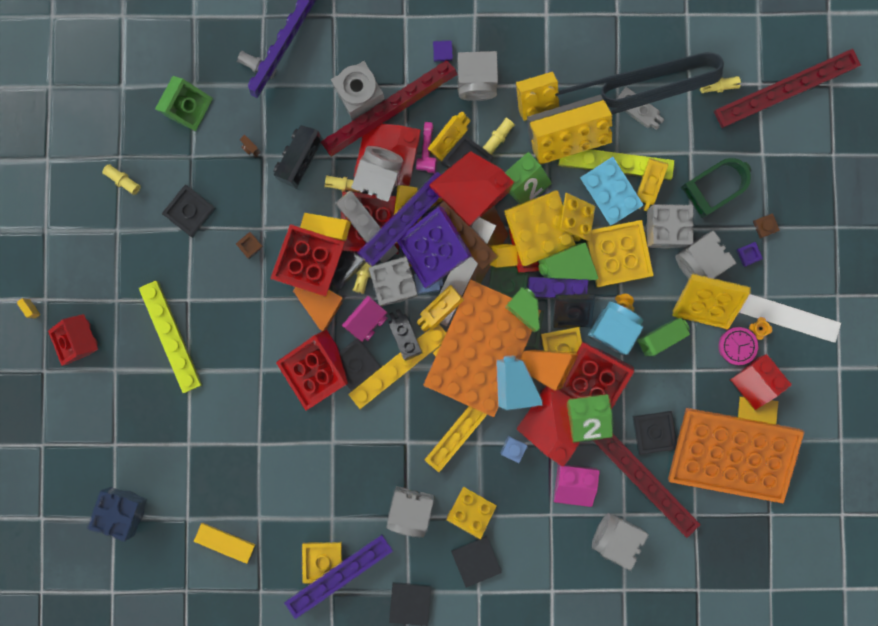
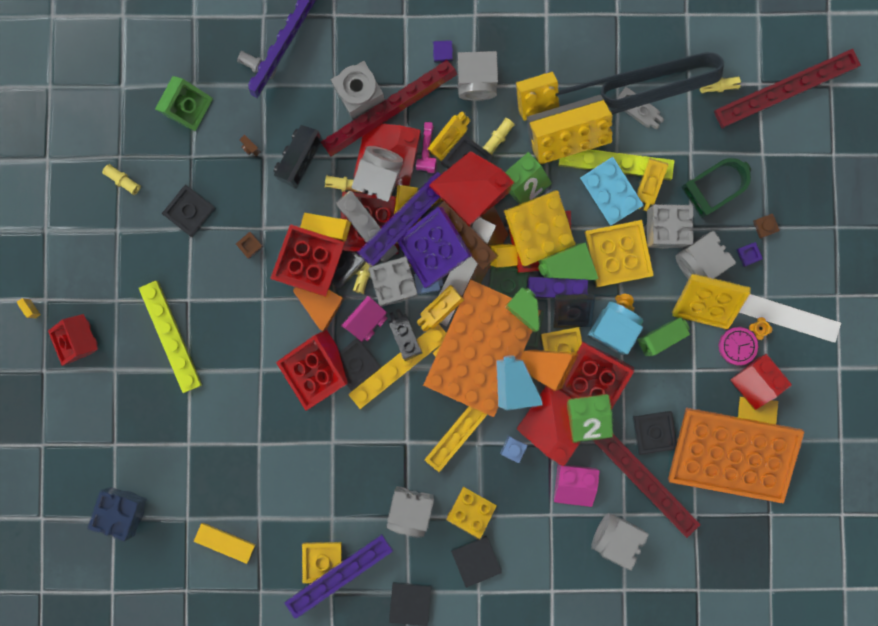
(577, 217): yellow hinge -> none

